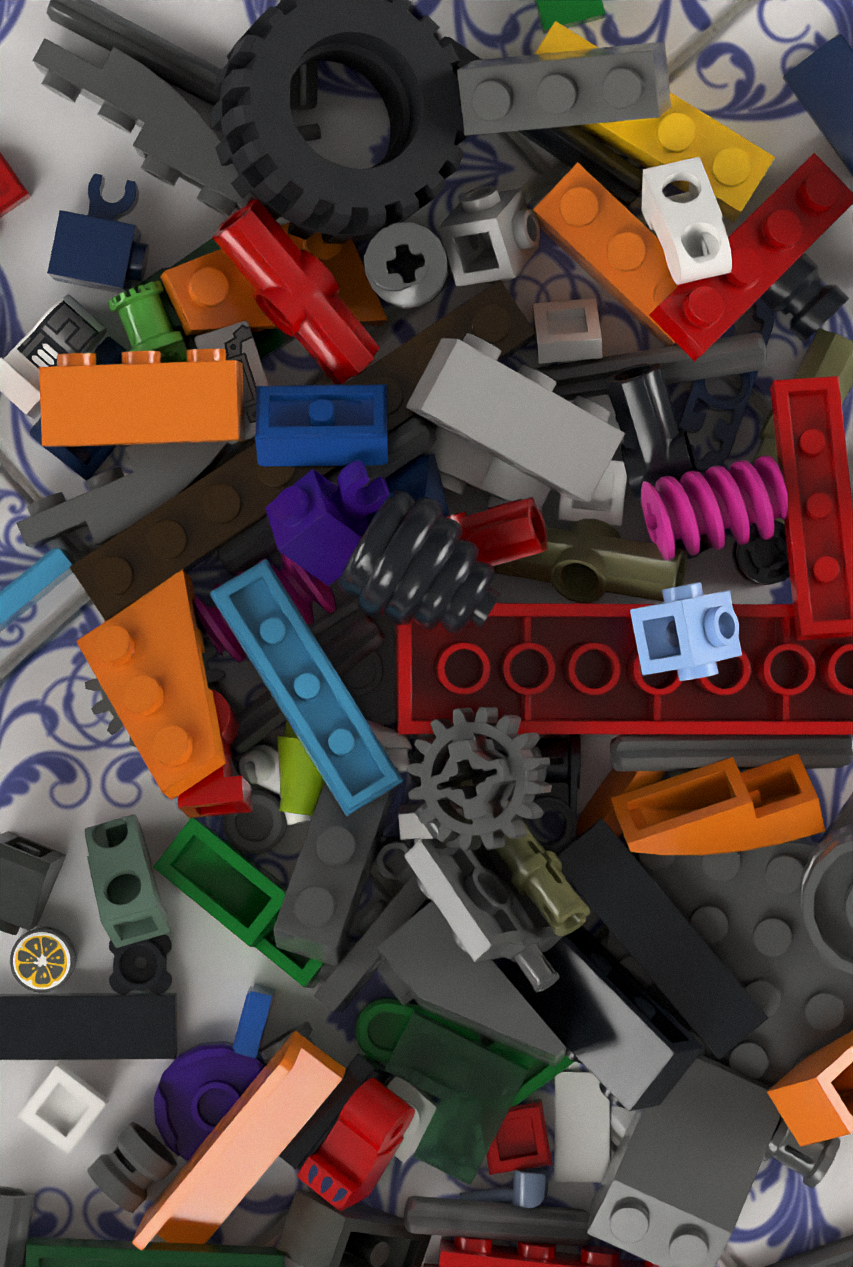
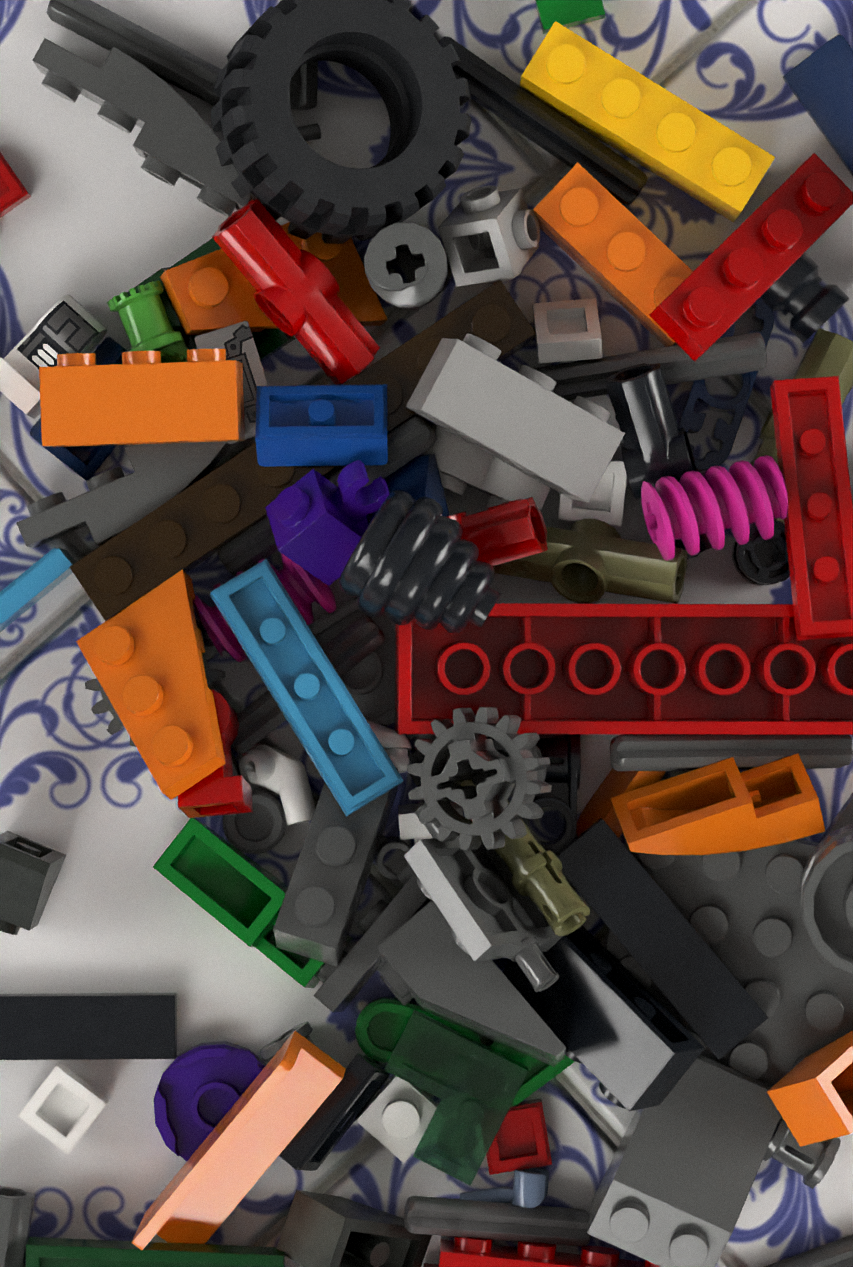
(42, 959): dark grey tile -> none
(96, 247): dark blue brick -> none
(125, 882): sand green leg -> none
(132, 1167): dark grey wheel -> none
(152, 977): black plate -> none
(253, 1020): blue tile -> none
(298, 776): lime cone -> none
(358, 1145): red leg -> none
(564, 88): dark grey brick -> none
(580, 1129): white sticker -> none
(686, 632): light blue brick -> none
(687, 222): white leg -> none

